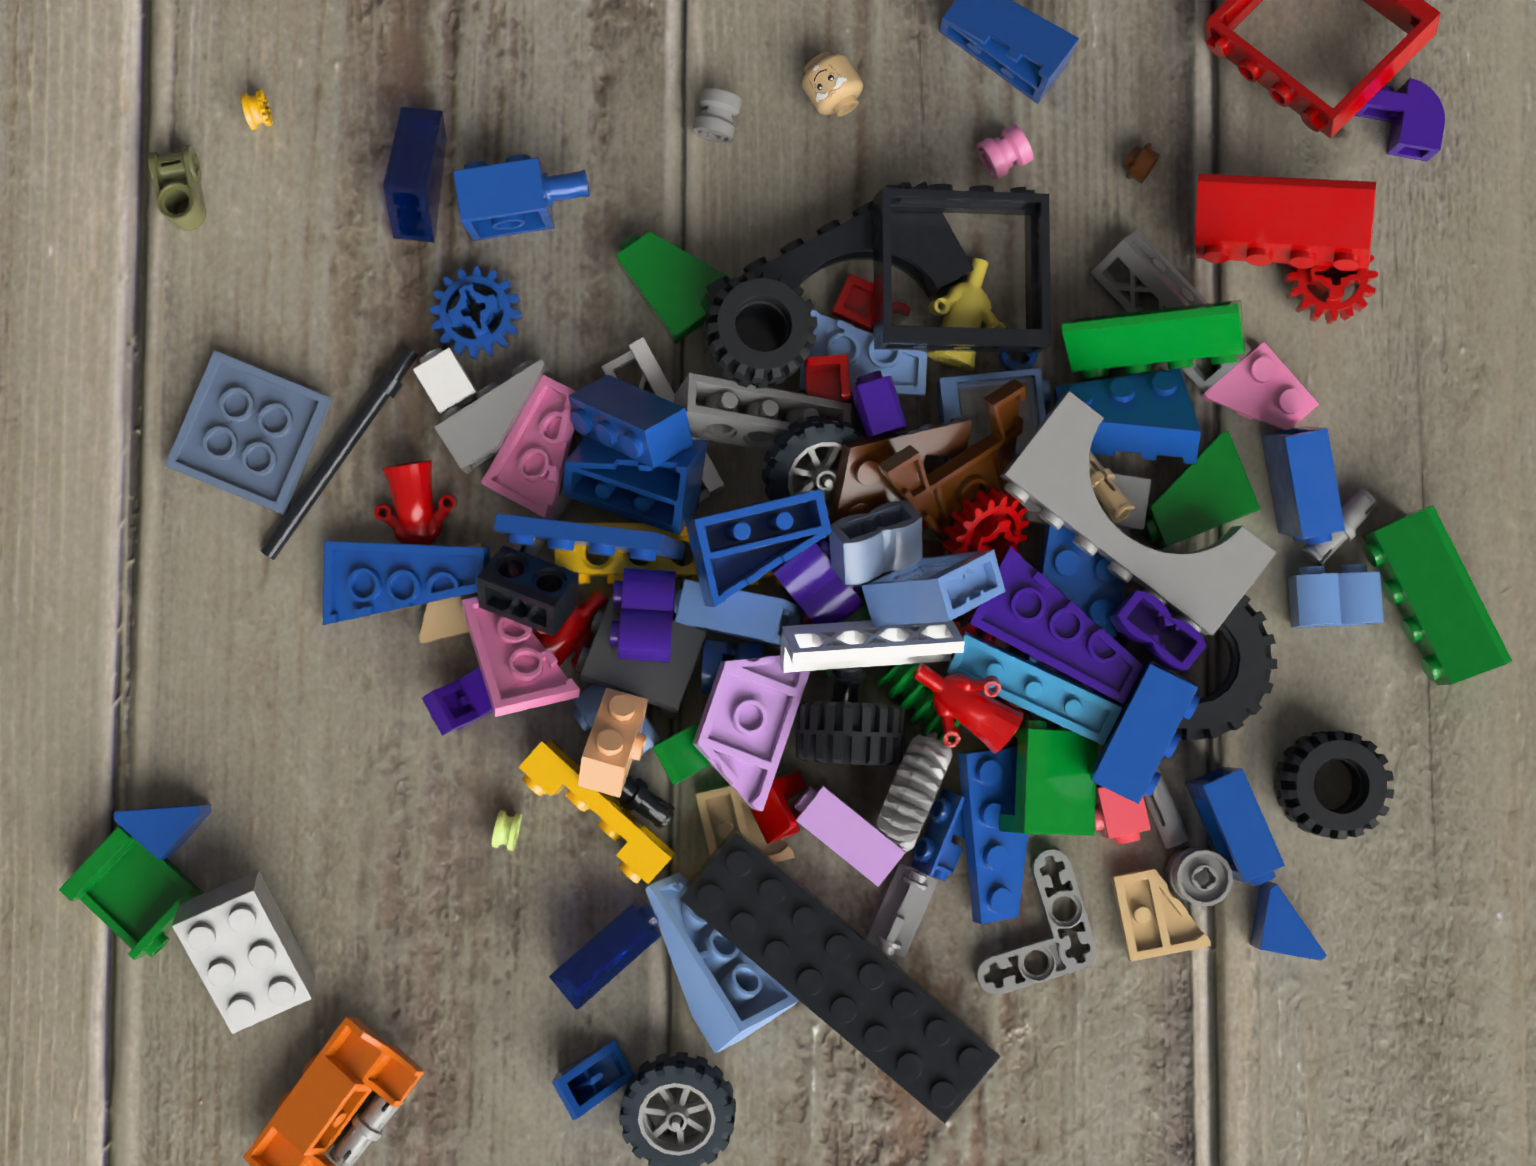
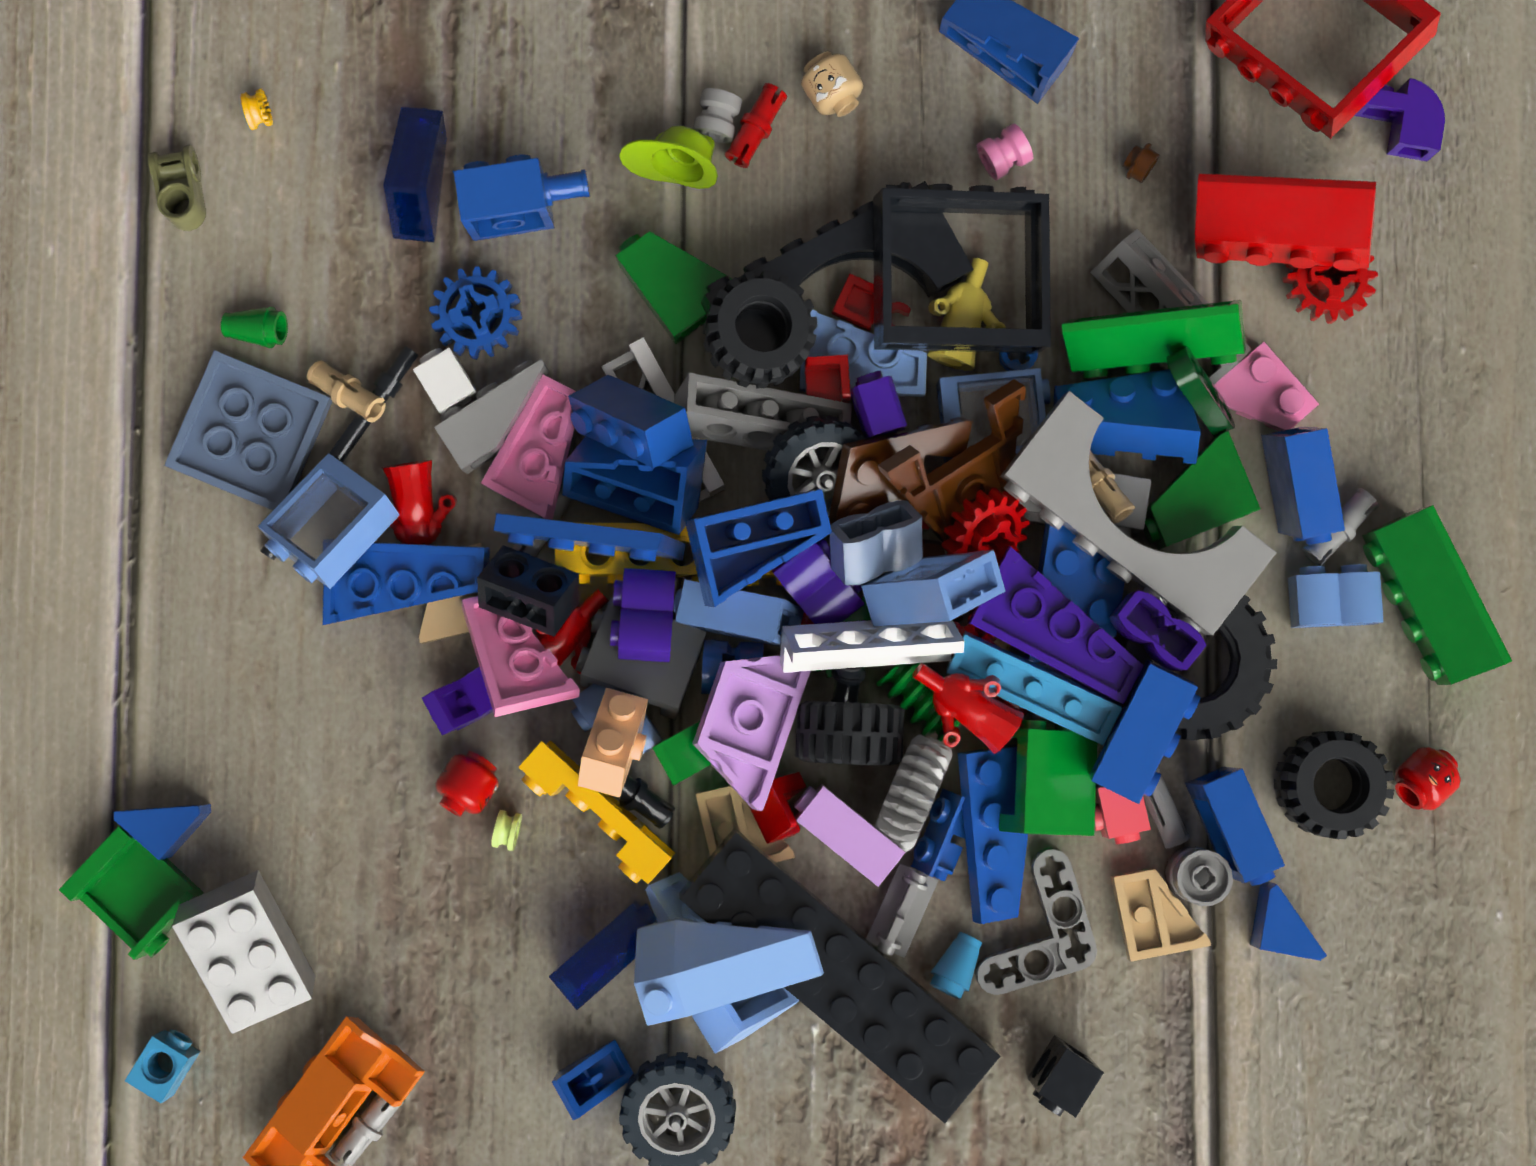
(147, 1074): none -> dark azure brick
(256, 326): none -> green cone
(328, 522): none -> medium blue window
(346, 391): none -> tan pin
(466, 783): none -> red head
(674, 156): none -> lime piece
(703, 966): none -> light blue wedge
(756, 125): none -> red pin
(956, 966): none -> dark azure cone
(1064, 1078): none -> black brick
(1200, 391): none -> dark green beam
(1427, 778): none -> red head

